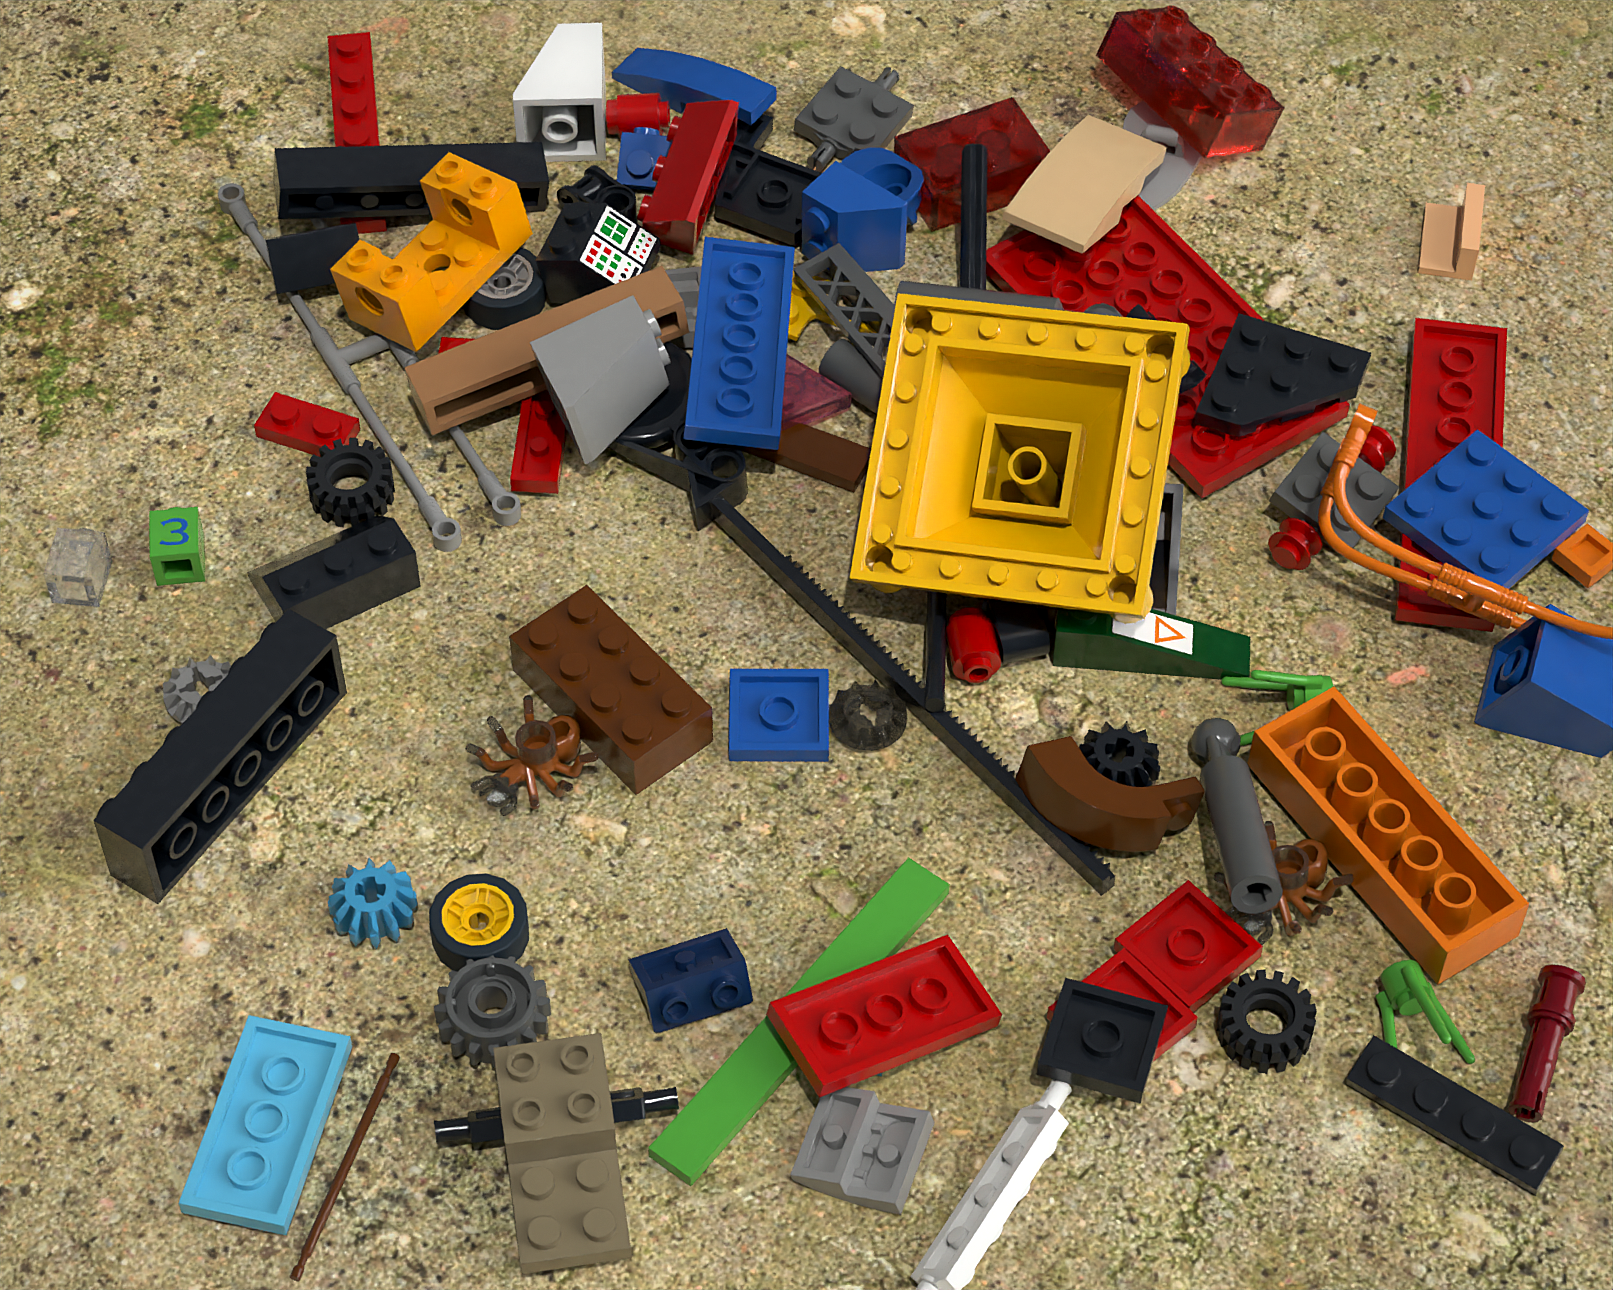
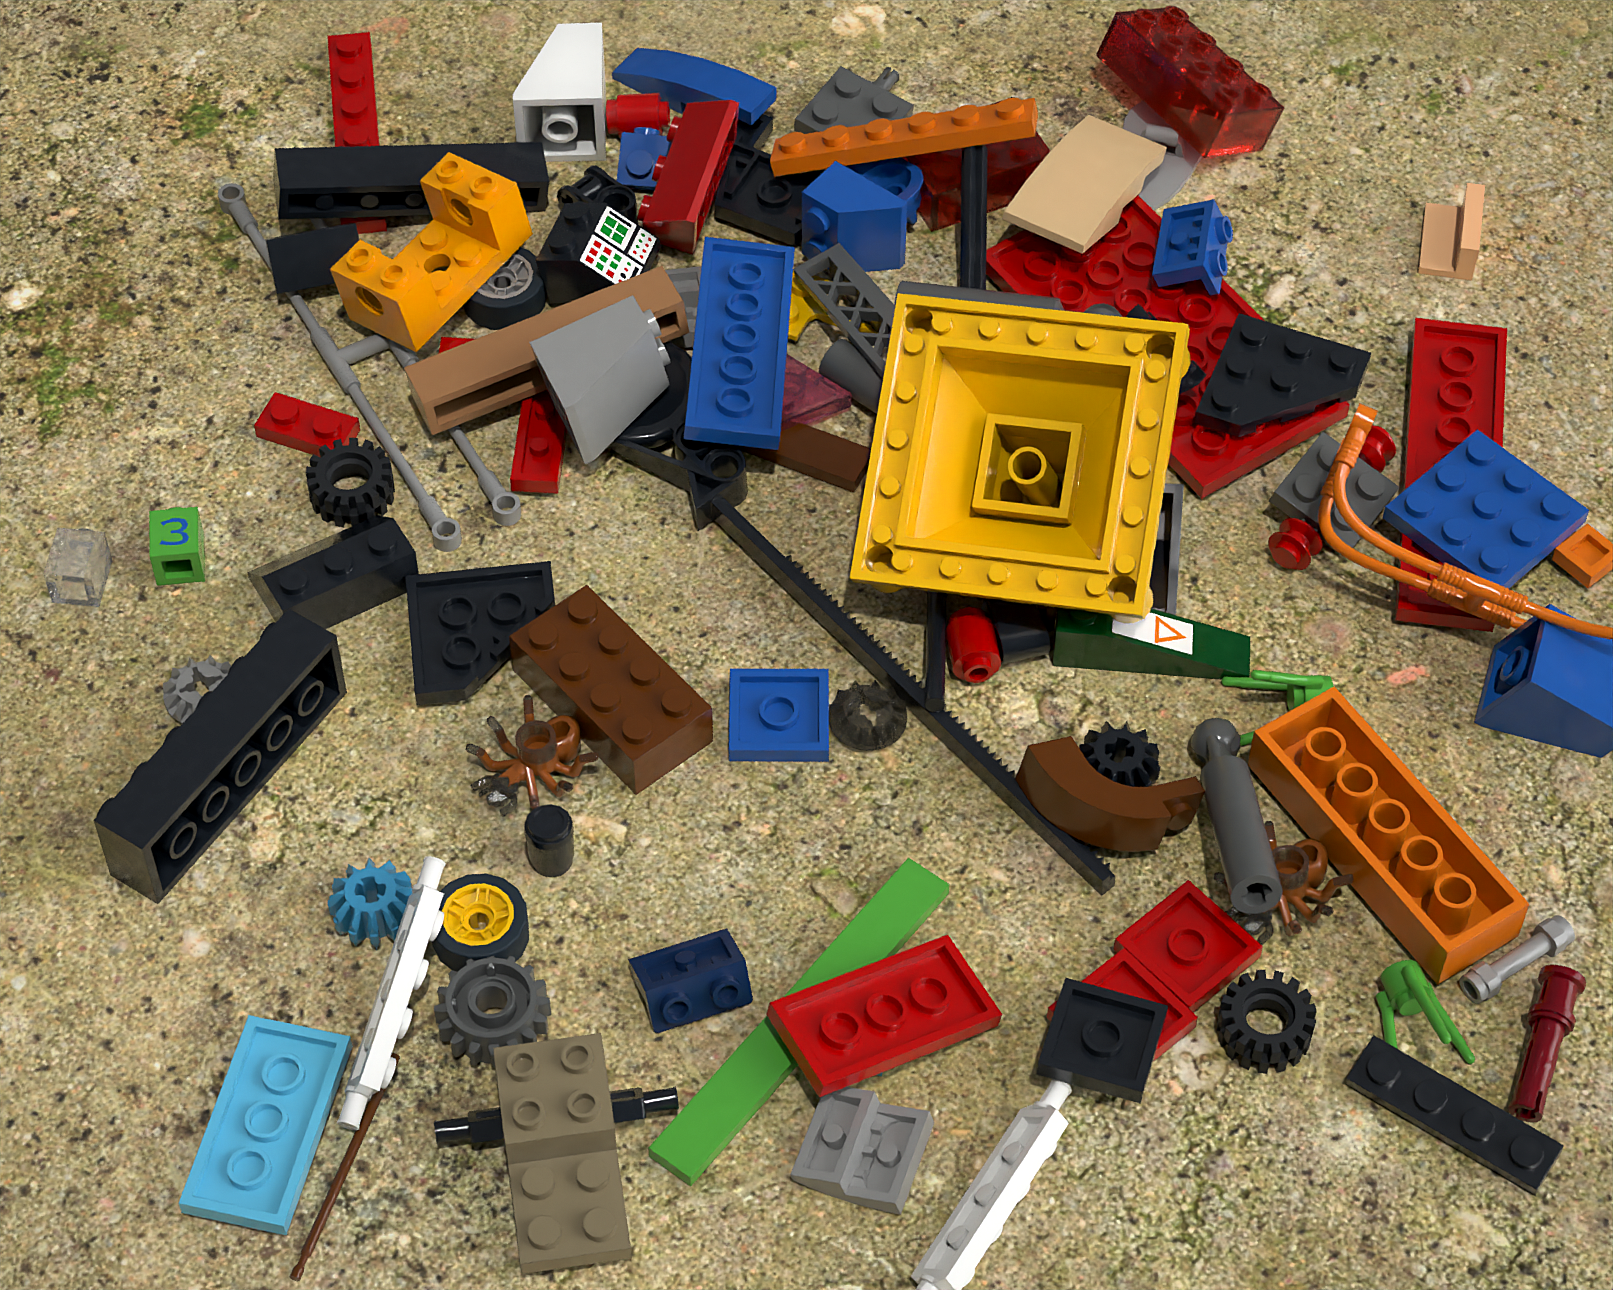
(389, 1013): none -> white plate
(465, 621): none -> black plate
(550, 840): none -> black piece
(905, 137): none -> orange plate
(1193, 245): none -> blue bracket
(1485, 980): none -> light grey bar

